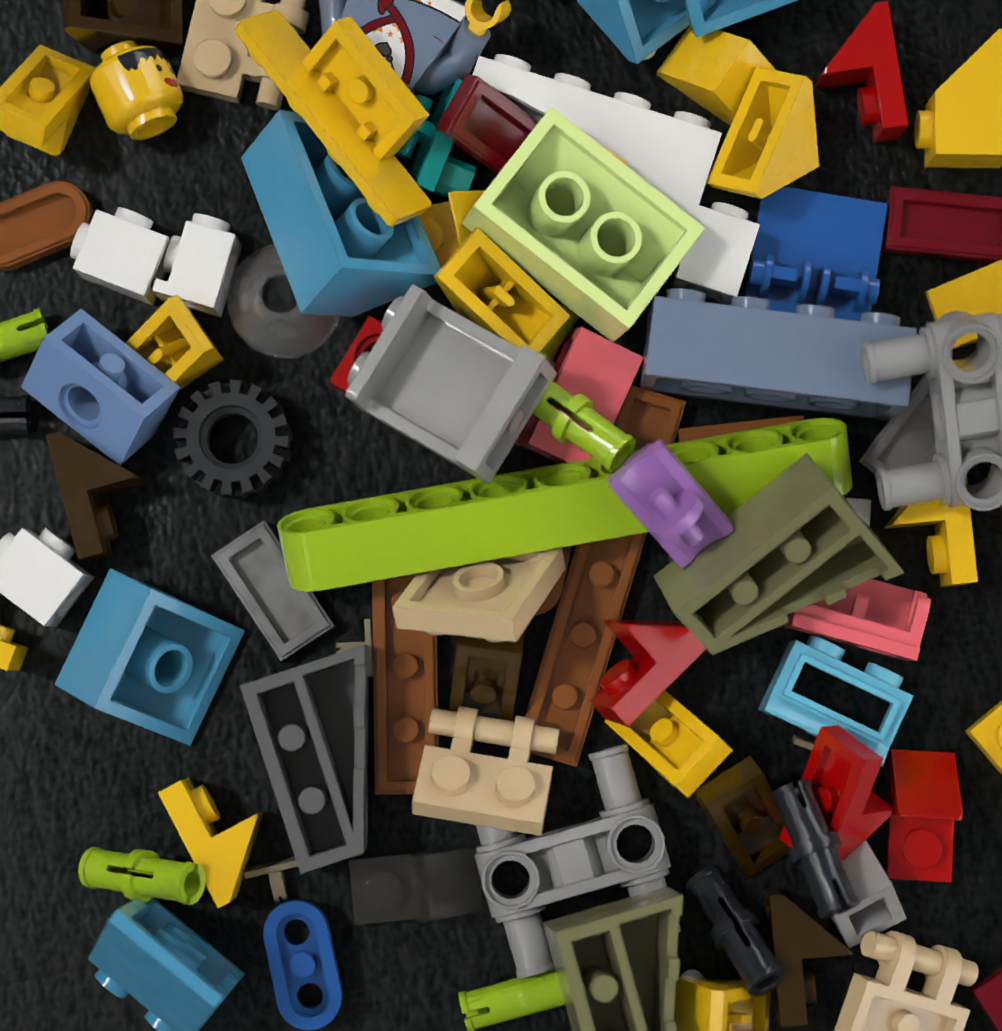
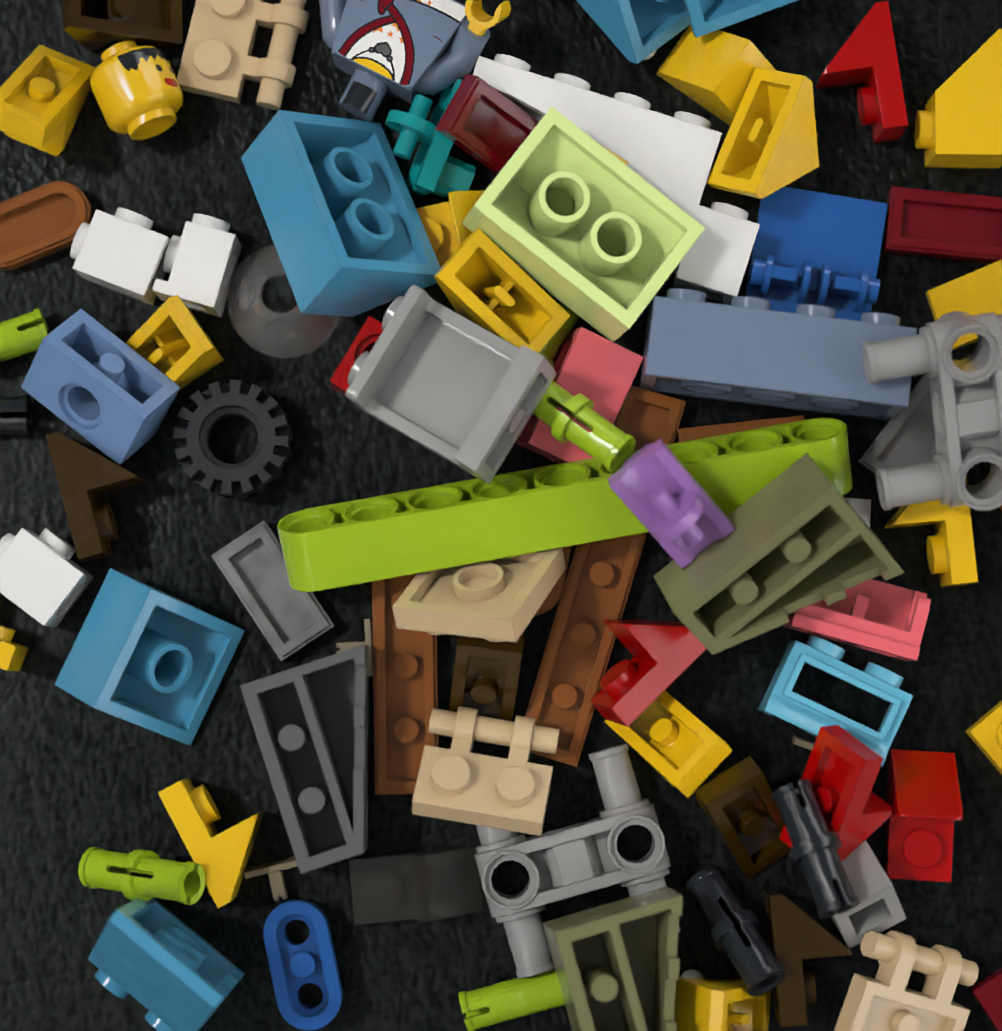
(348, 102): yellow bracket -> none

